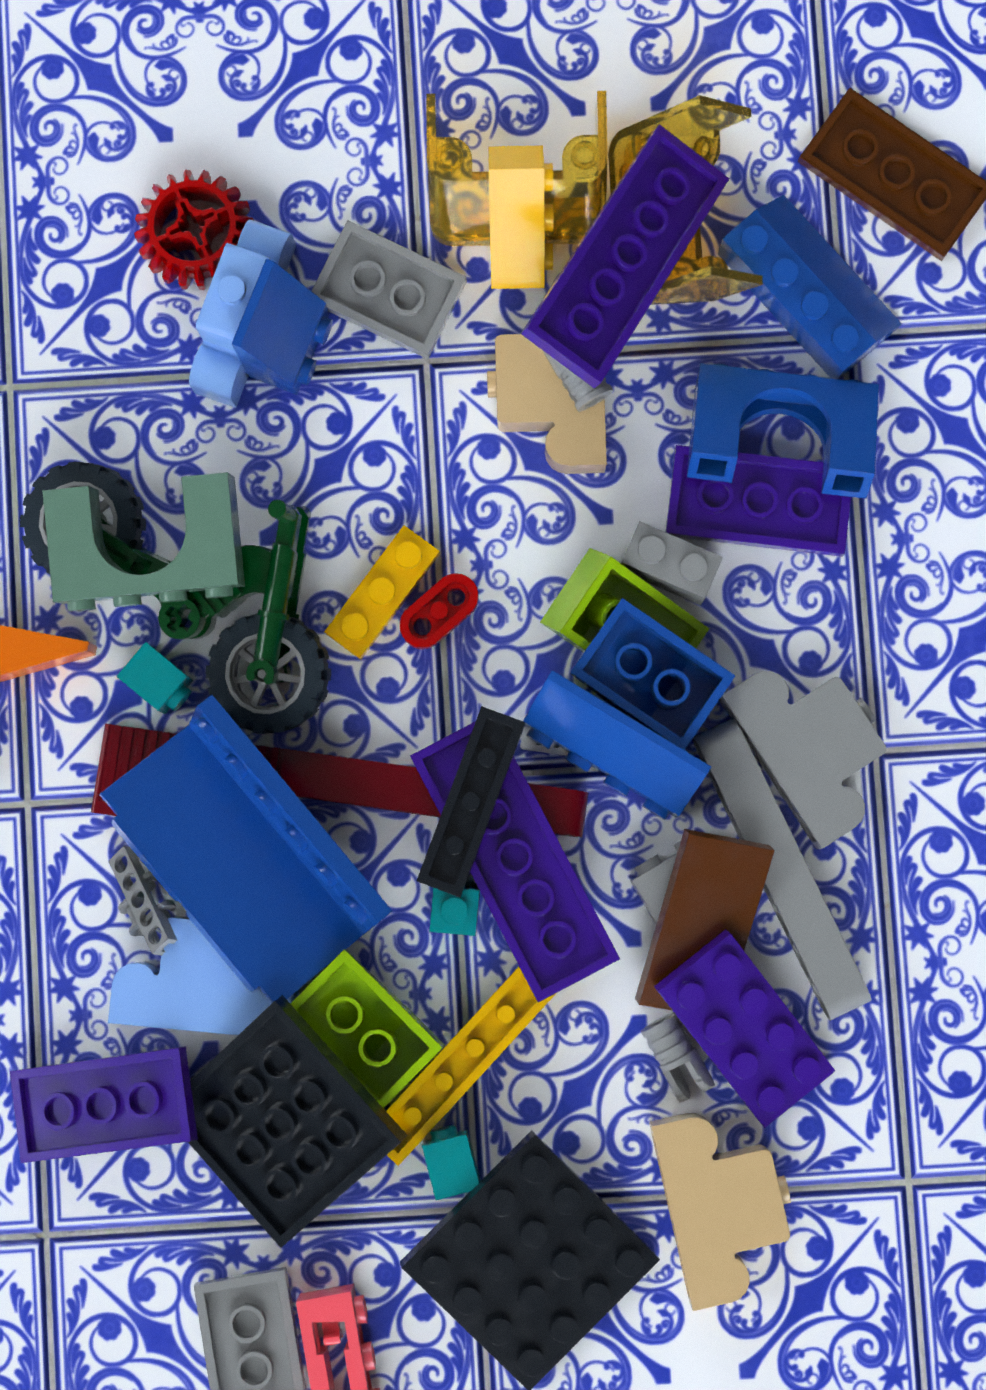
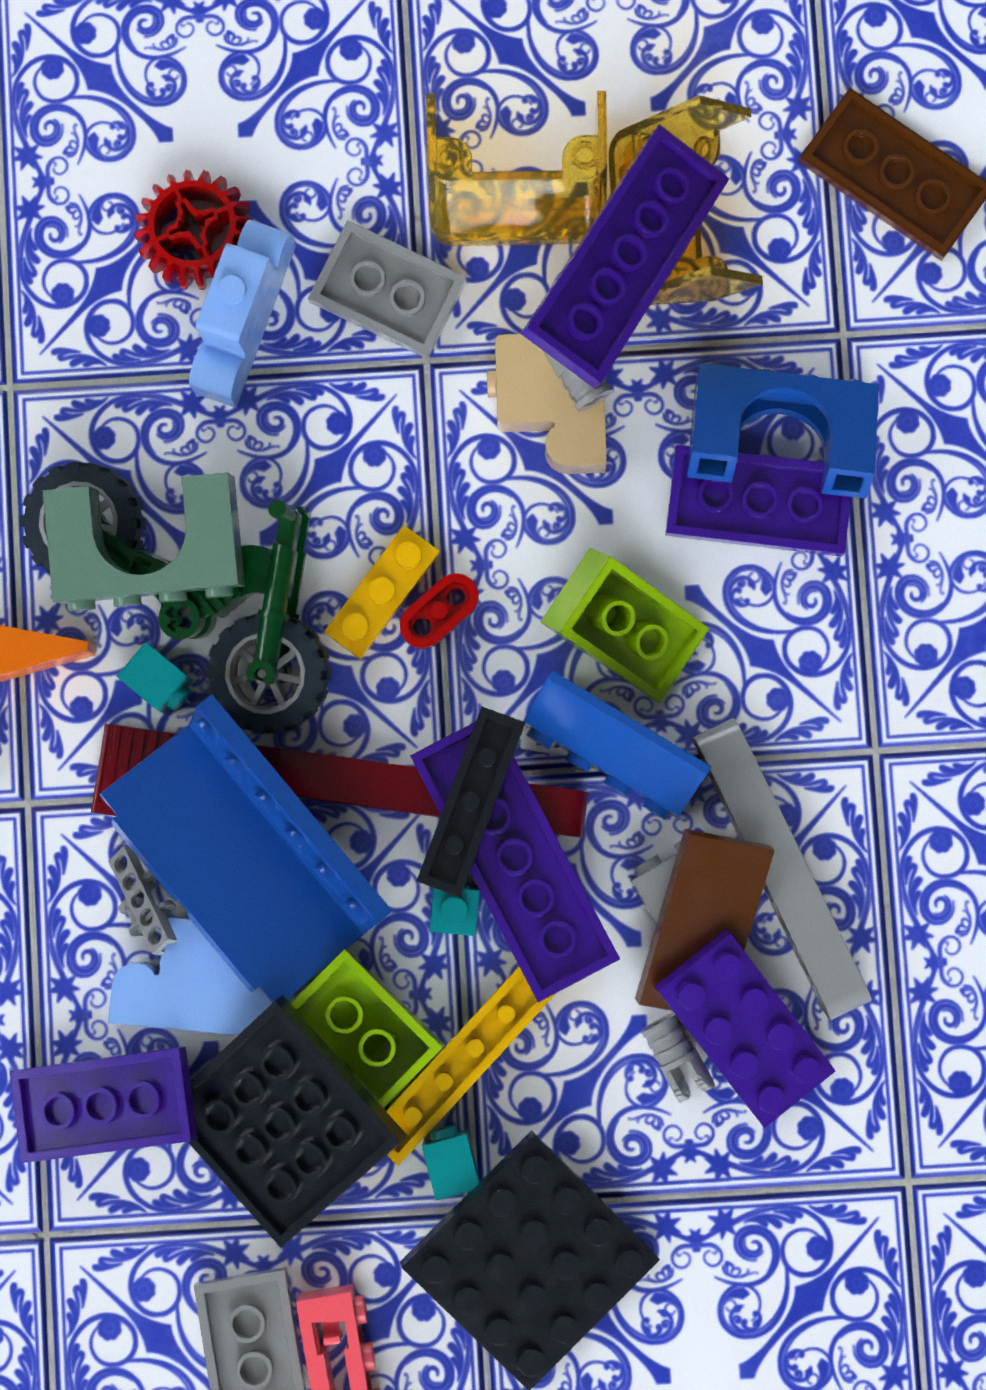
(281, 330): blue slope -> none
(519, 216): yellow brick -> none
(652, 674): blue slope -> none
(671, 563): light grey brick -> none
(717, 1206): tan brick -> none
(808, 287): blue slope -> none
(808, 748): light grey brick -> none

